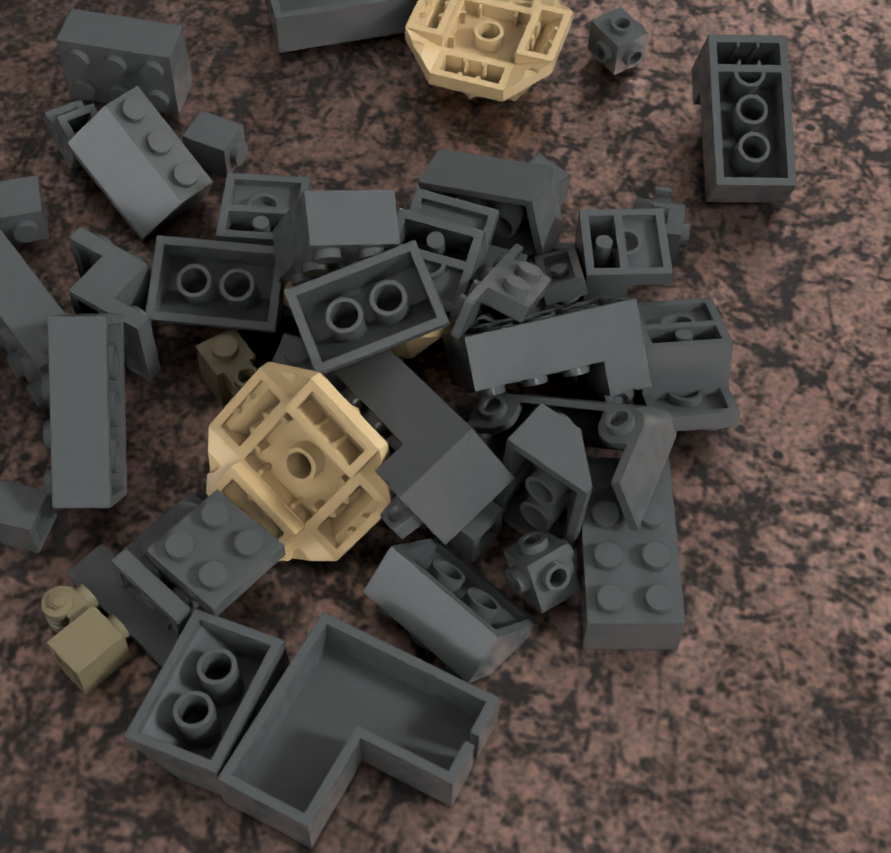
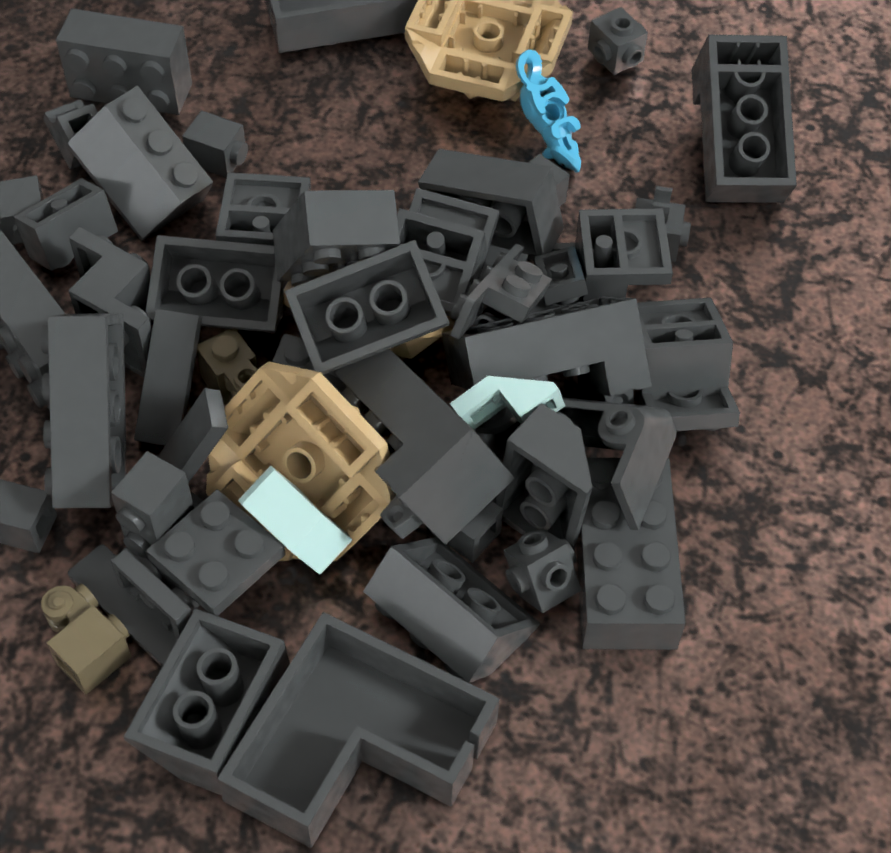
(52, 221): none -> dark grey brick
(150, 502): none -> dark grey brick
(167, 375): none -> dark grey tile
(197, 433): none -> dark grey tile
(294, 520): none -> light aqua slope
(496, 393): none -> light aqua slope
(544, 106): none -> medium azure animal

